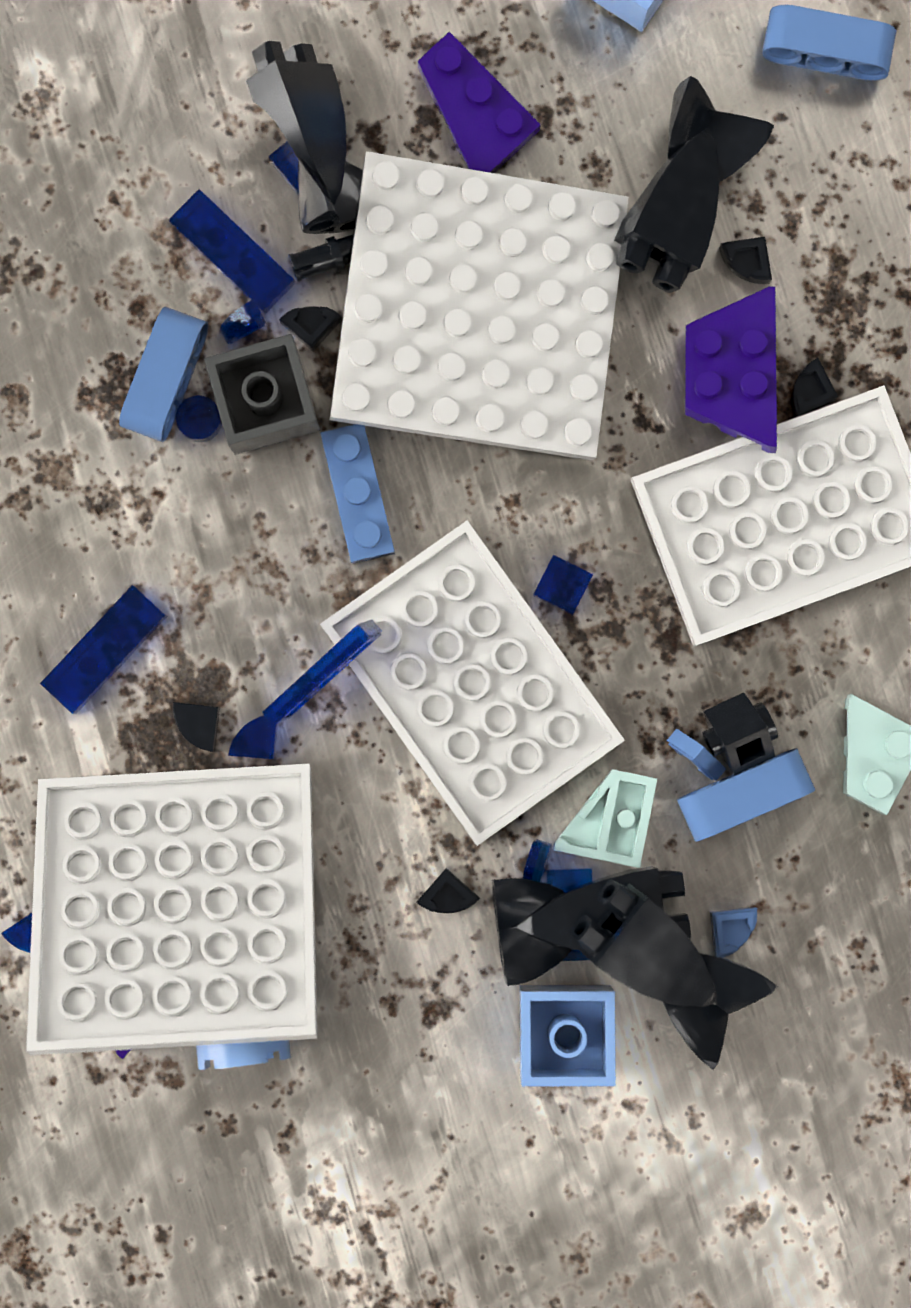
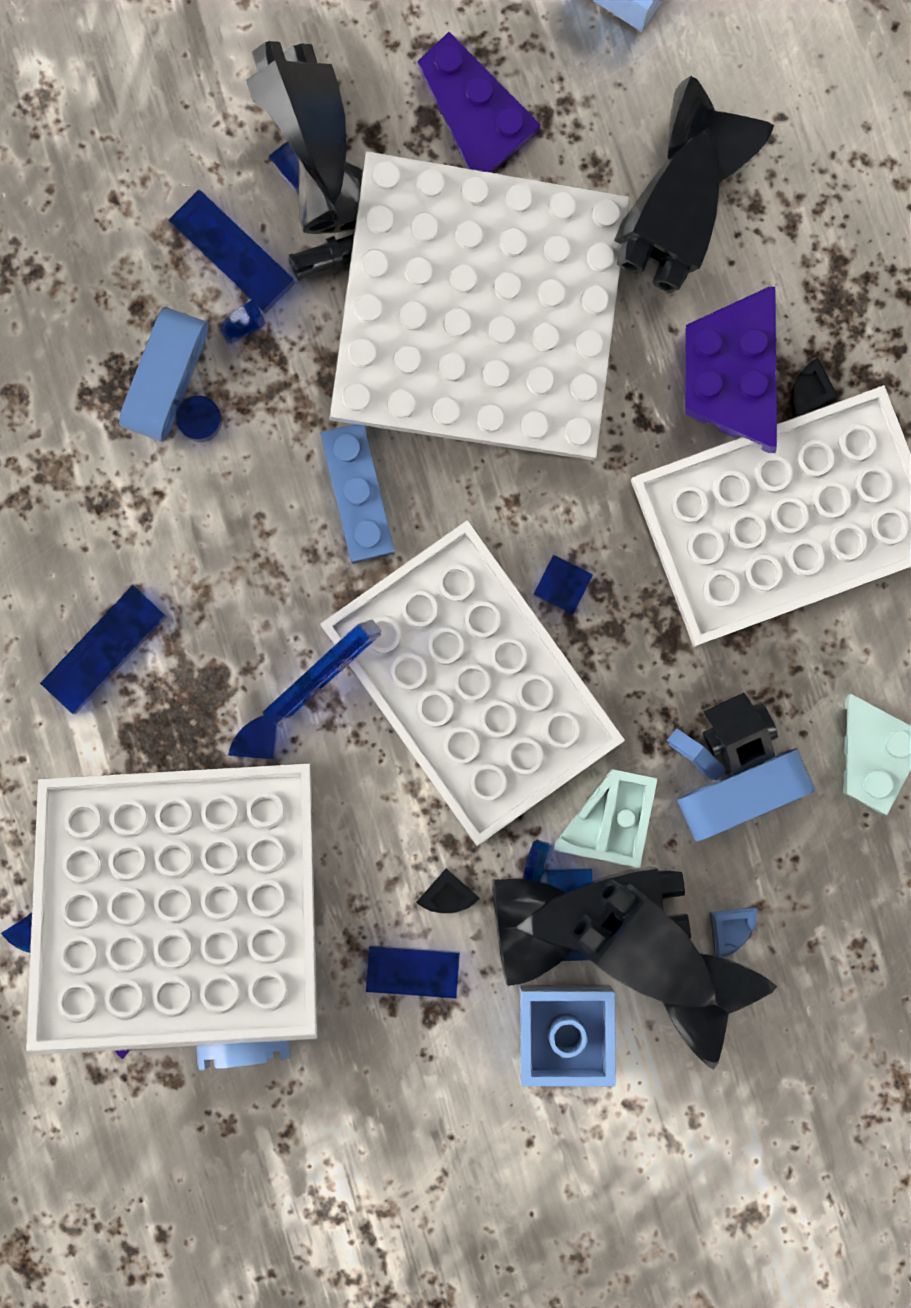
(197, 724): black tile -> none
(262, 394): dark grey brick -> none
(311, 324): black tile -> none
(412, 971): none -> clear blue tile
(748, 259): black tile -> none
(829, 42): medium blue beam -> none

